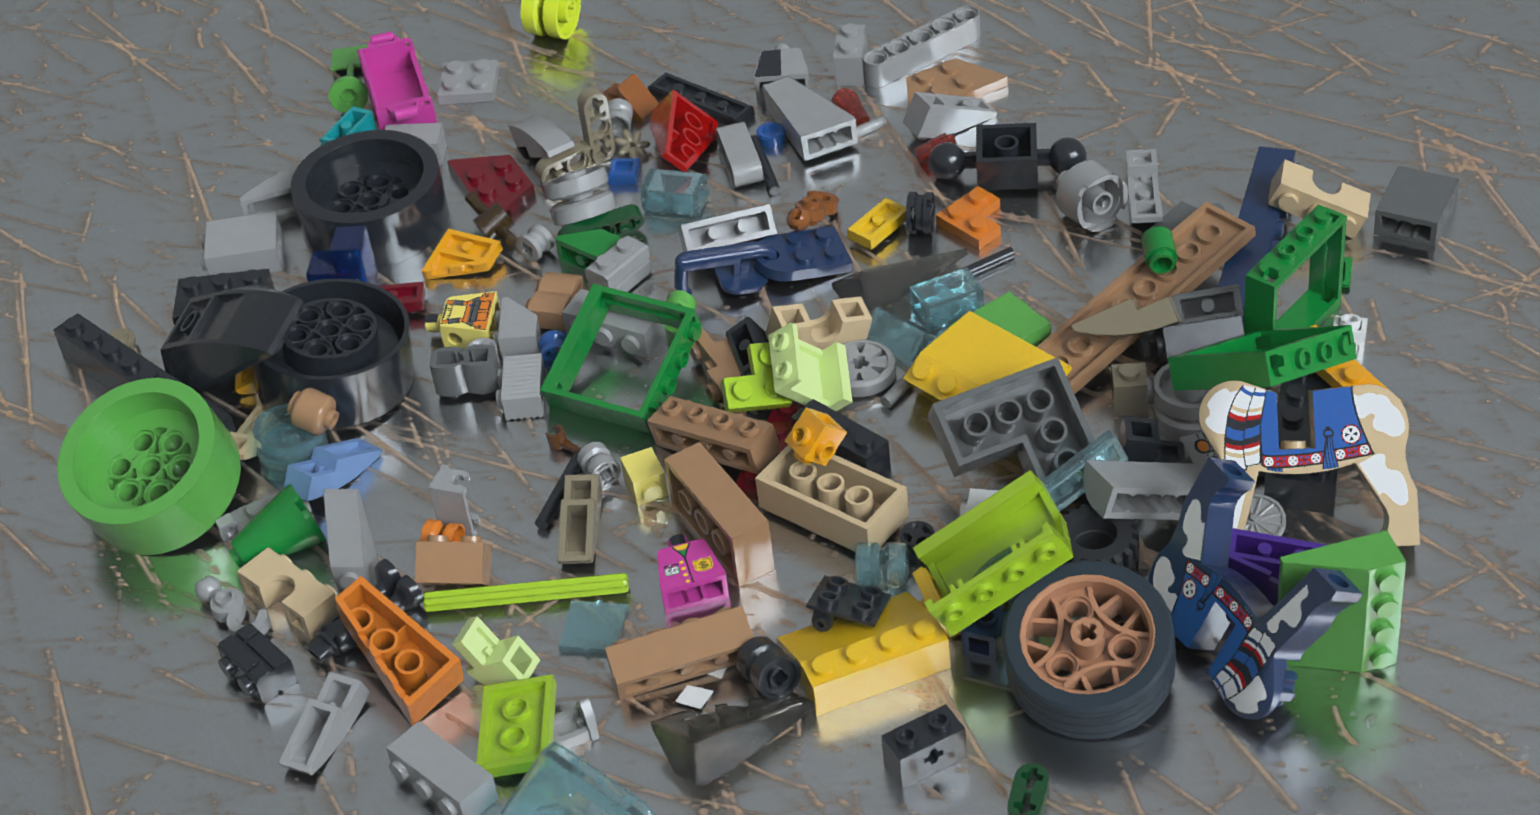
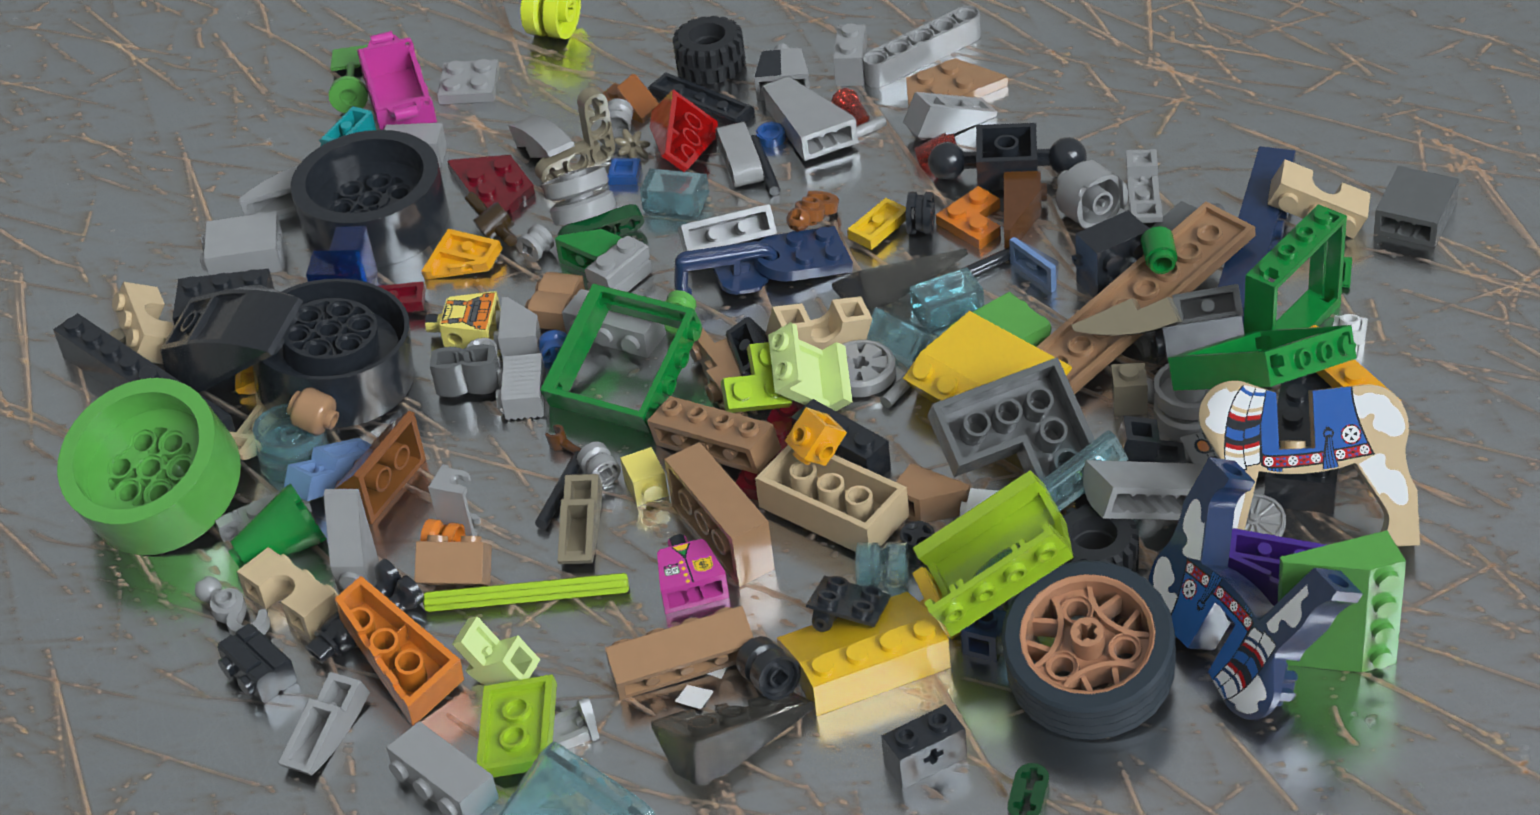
(138, 316): none -> tan arch
(386, 465): none -> dark orange slope
(592, 626): clear light blue piece -> none
(709, 49): none -> black tyre
(932, 494): none -> medium nougat slope
(1022, 202): none -> reddish brown slope
(1034, 264): none -> medium blue slope
(1107, 251): none -> black brick

